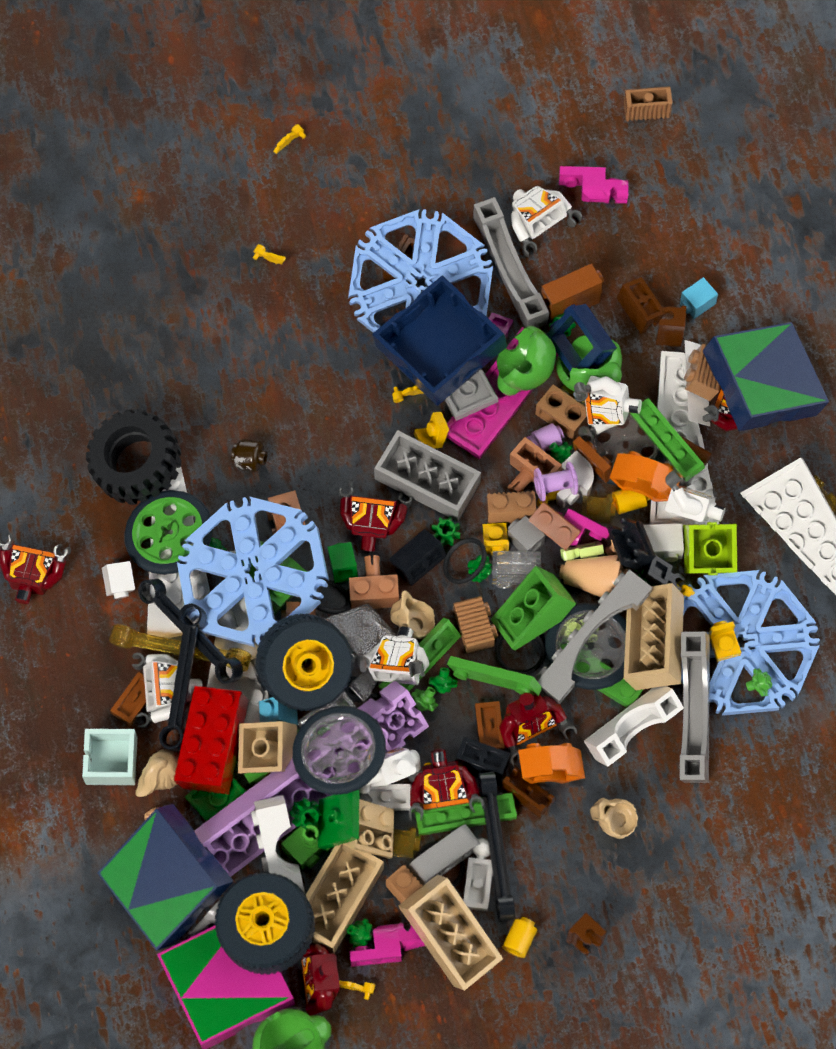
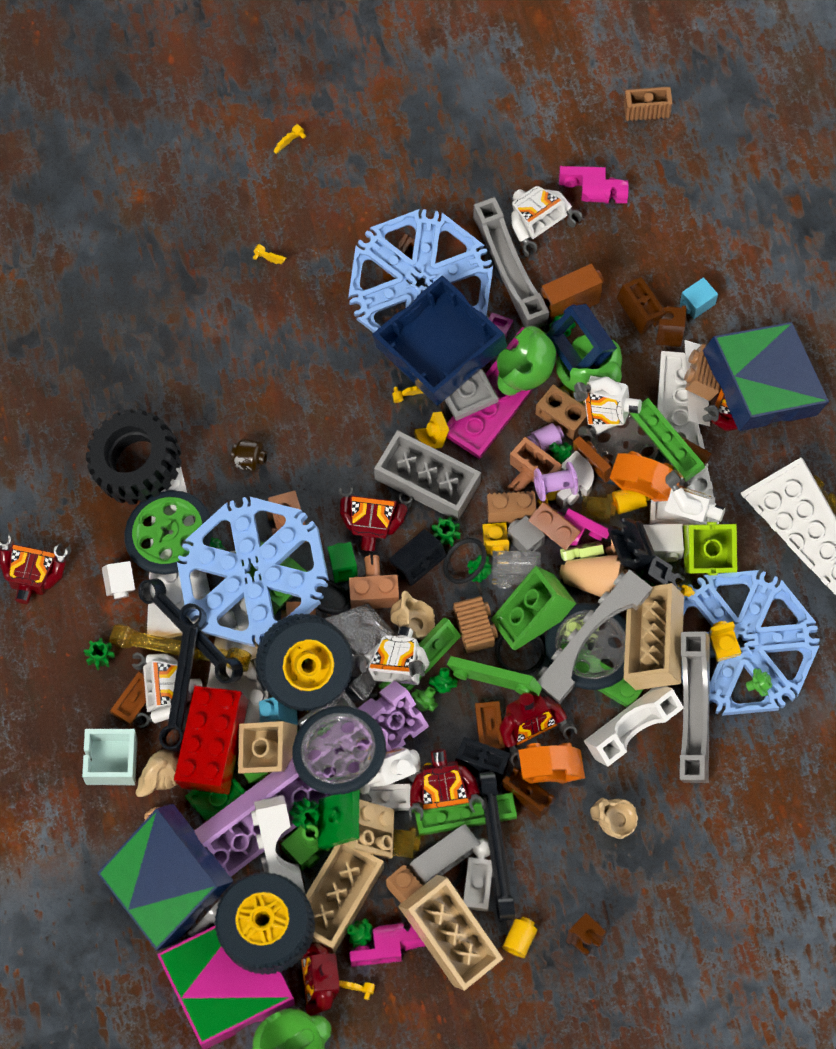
(96, 659): none -> green gear

